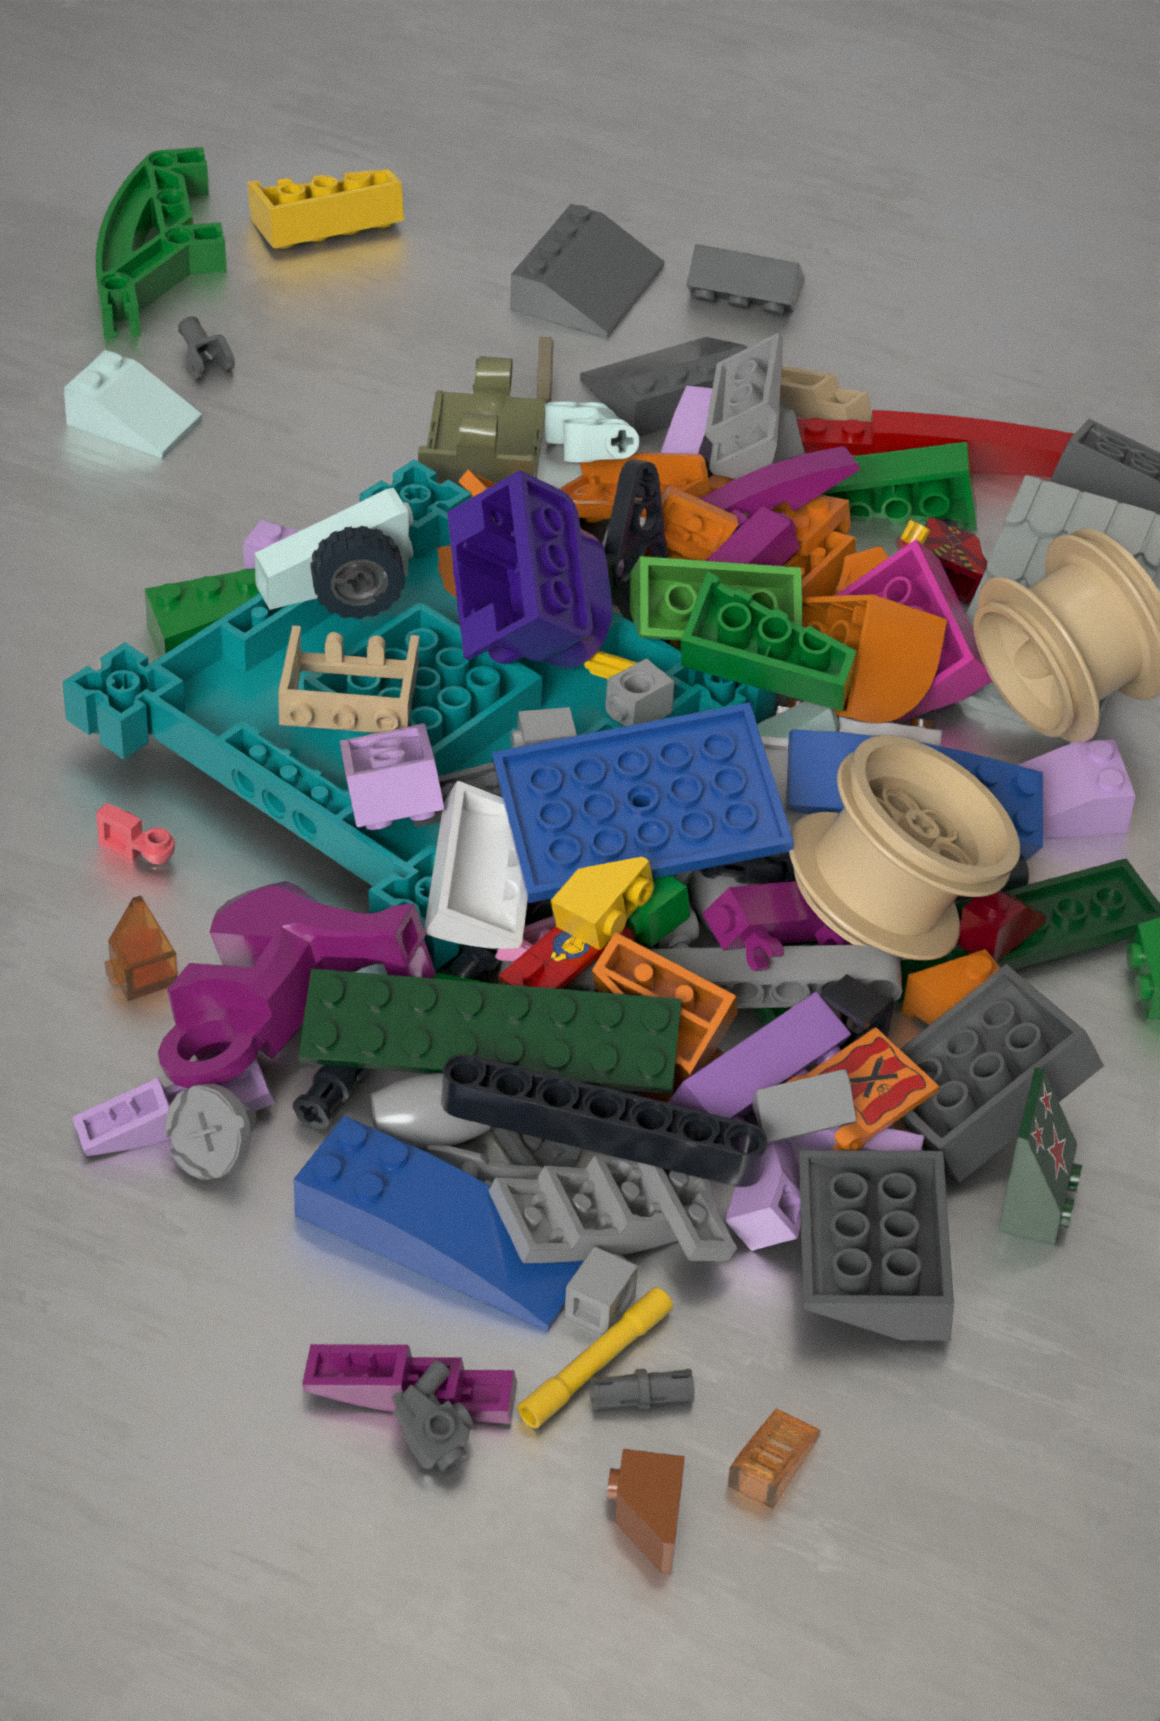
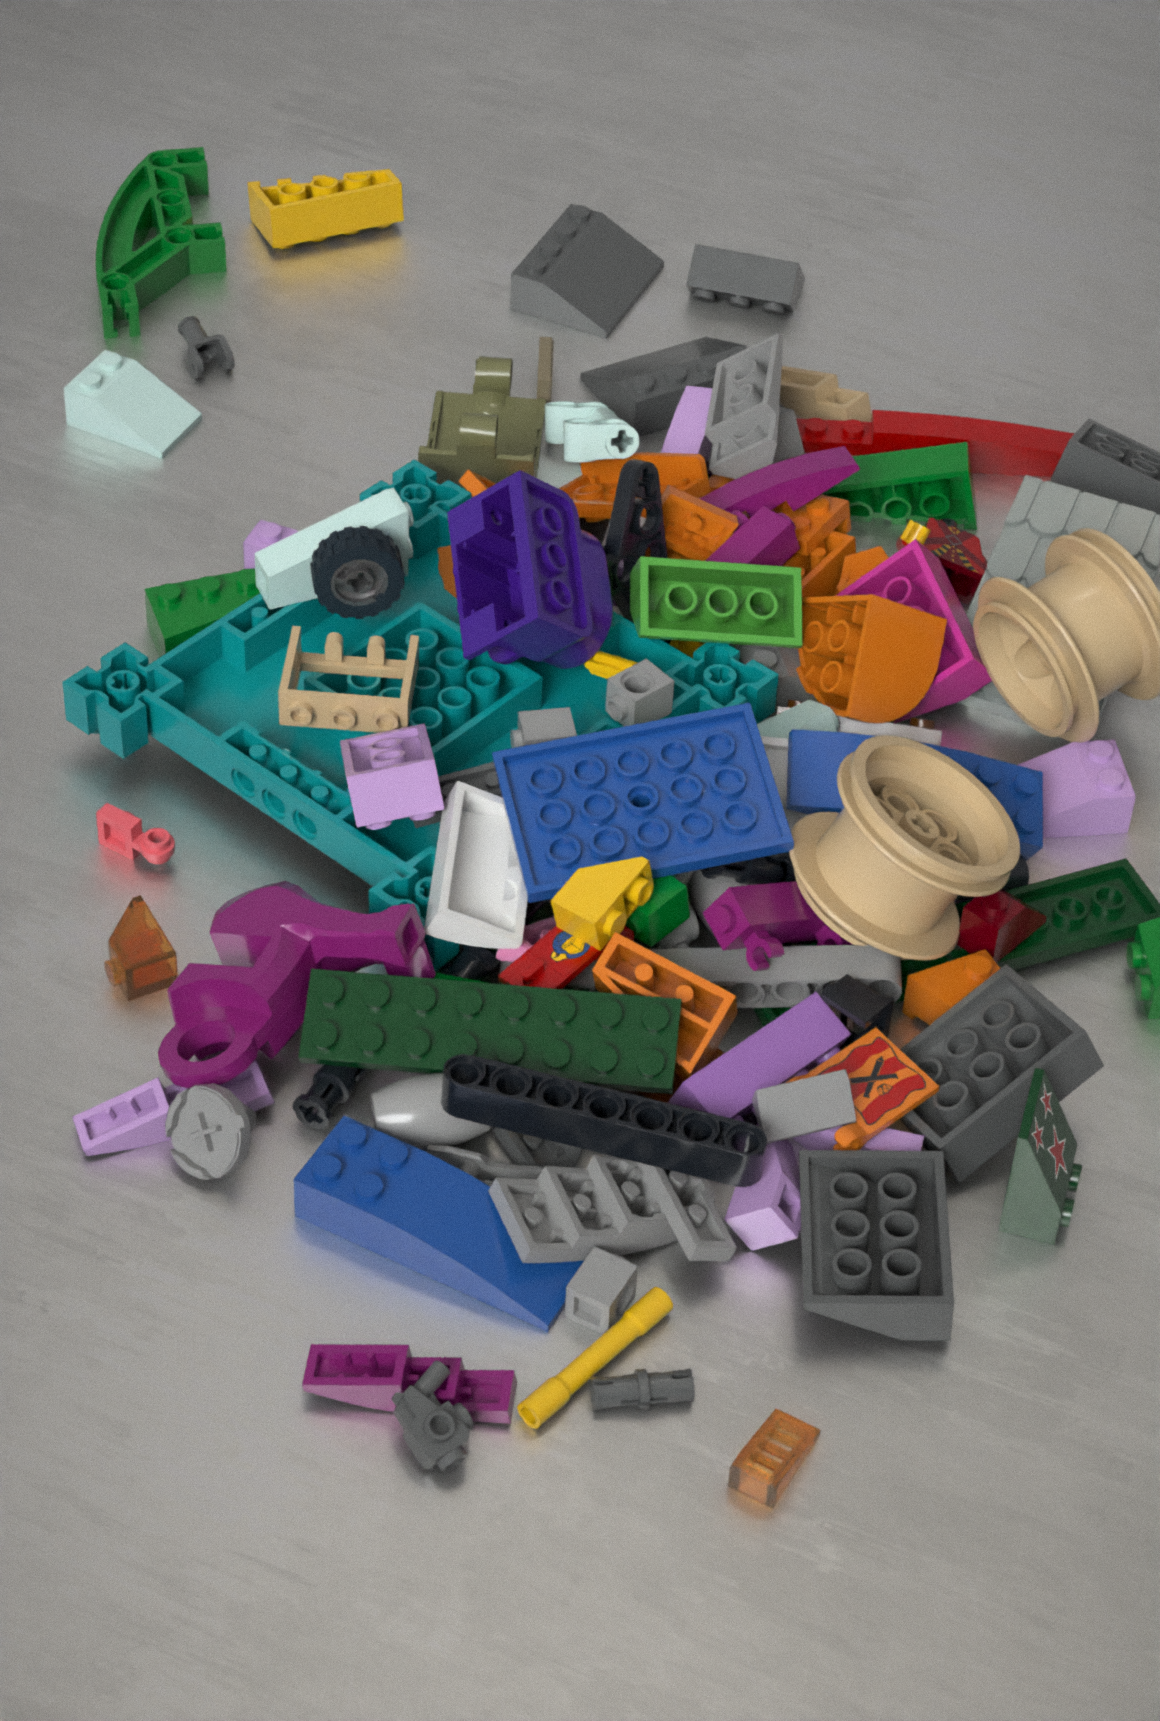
(648, 1502): dark orange slope -> none
(763, 648): green wedge -> none

